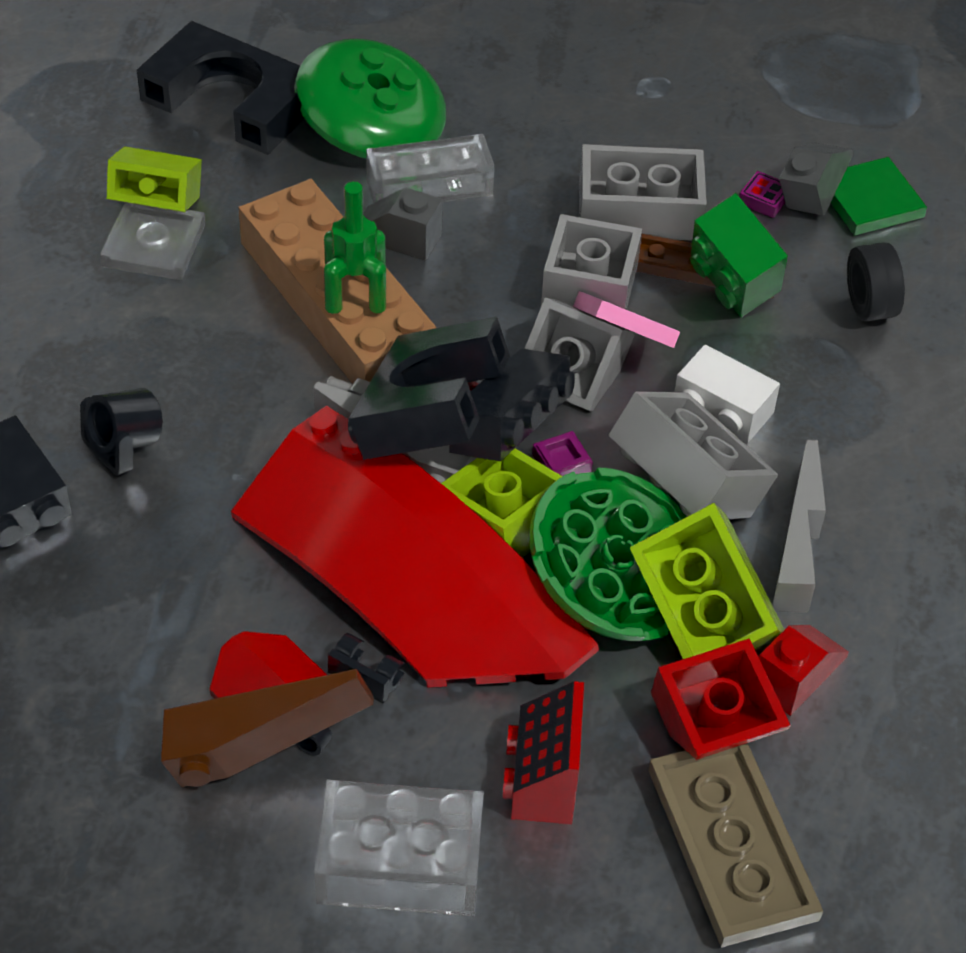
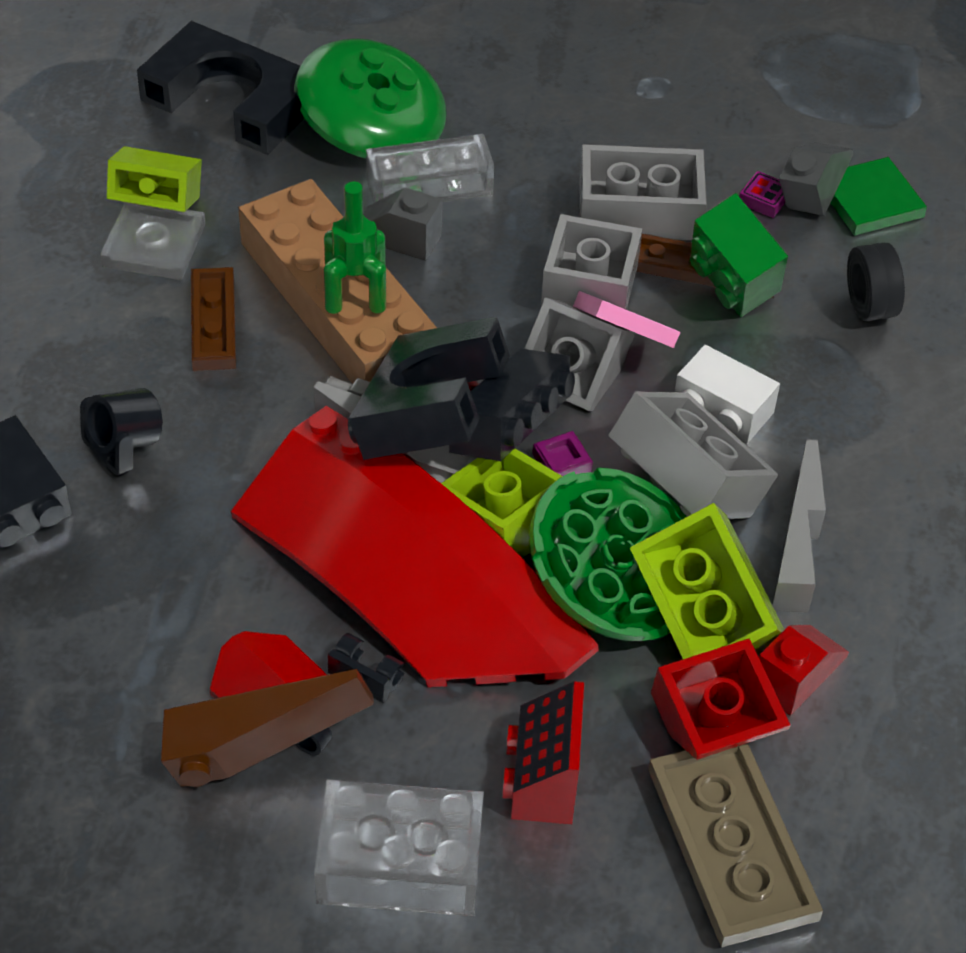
(213, 319): none -> reddish brown tile

